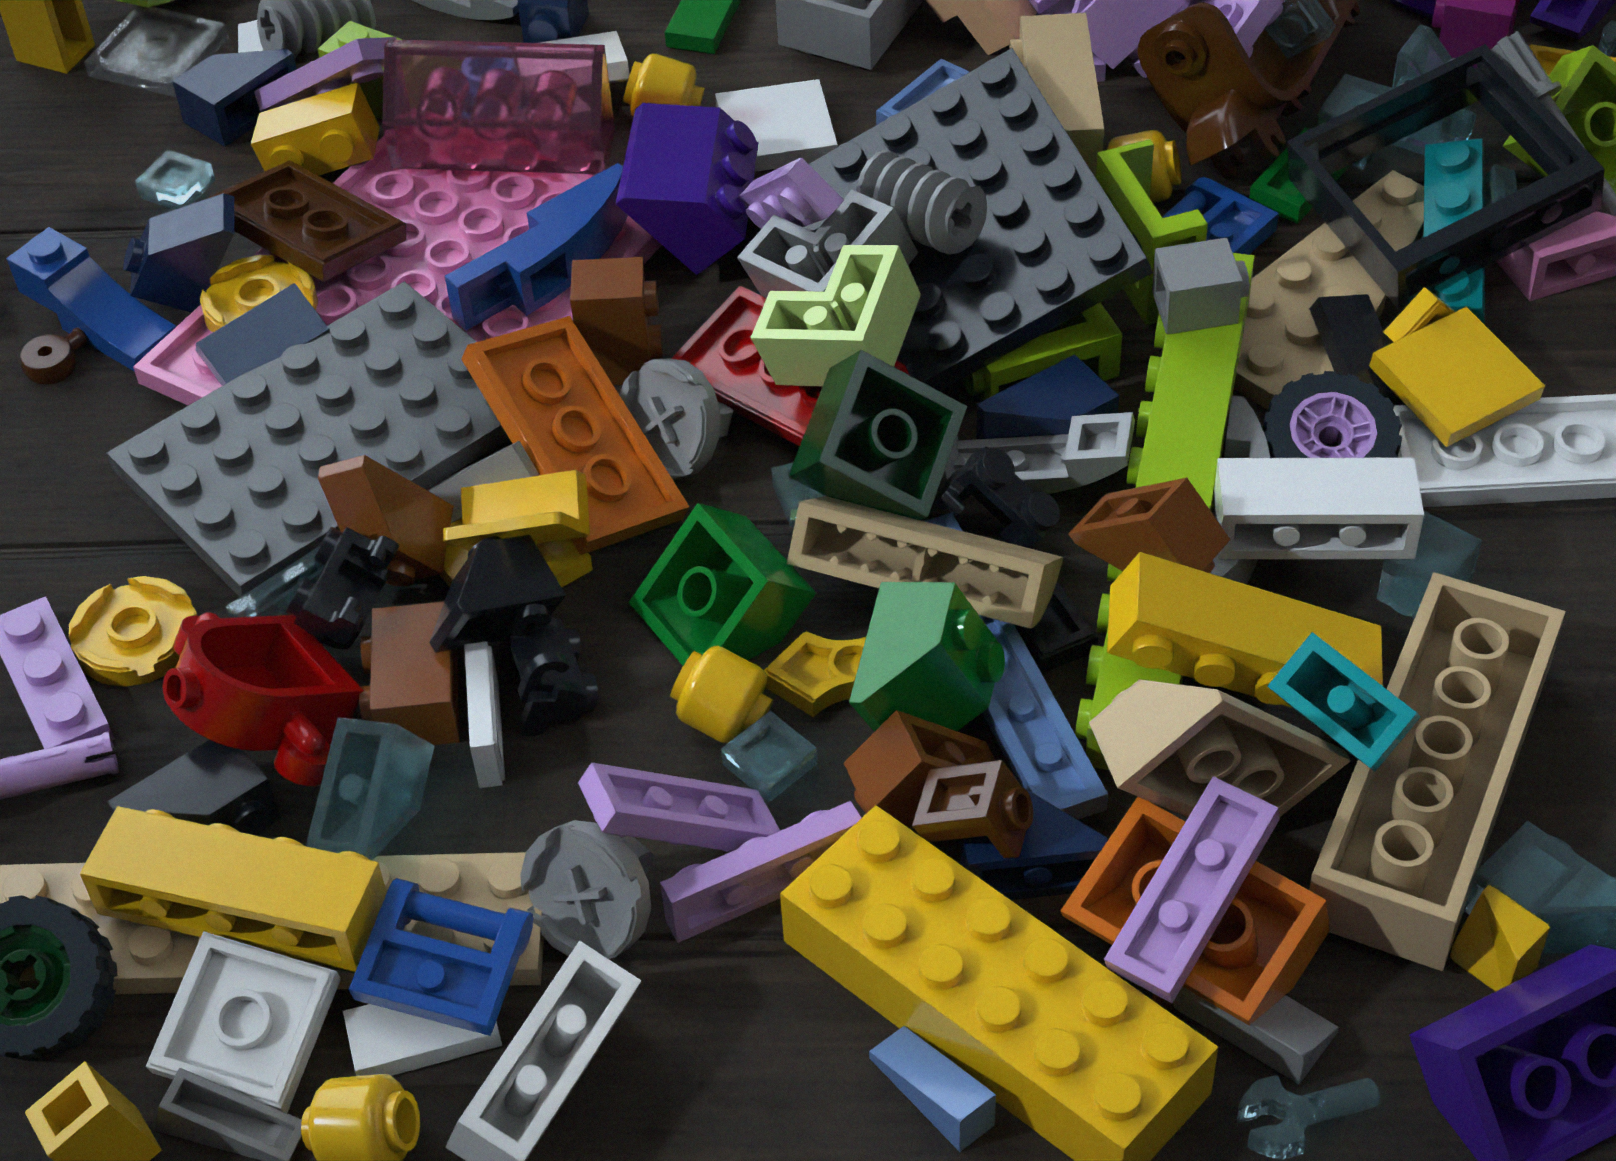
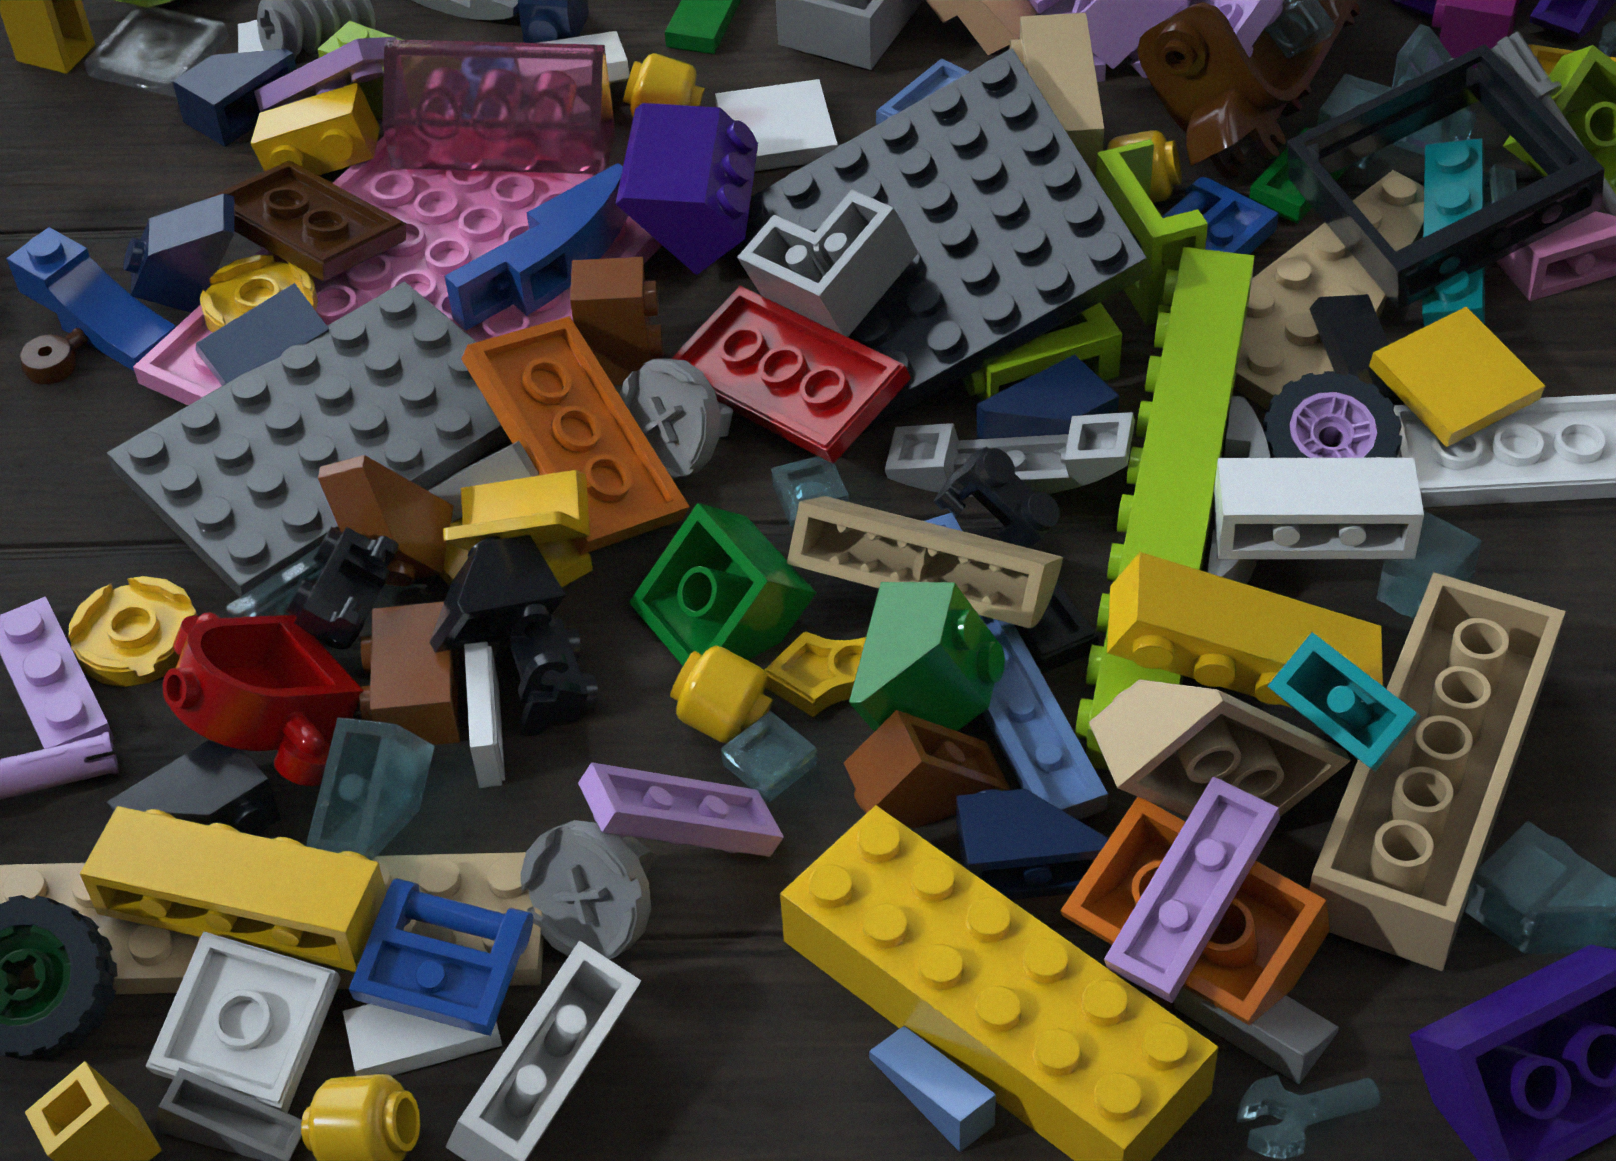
(175, 180): clear light blue plate -> none
(750, 875): lavender plate -> none
(791, 193): lavender plate -> none
(861, 309): yellowish green brick -> none
(878, 438): dark green brick -> none
(929, 202): light grey piece -> none
(975, 803): reddish brown bracket -> none
(1156, 520): dark orange slope -> none
(1198, 285): light grey brick -> none
(1419, 313): yellow tile -> none
(1499, 940): yellow slope -> none

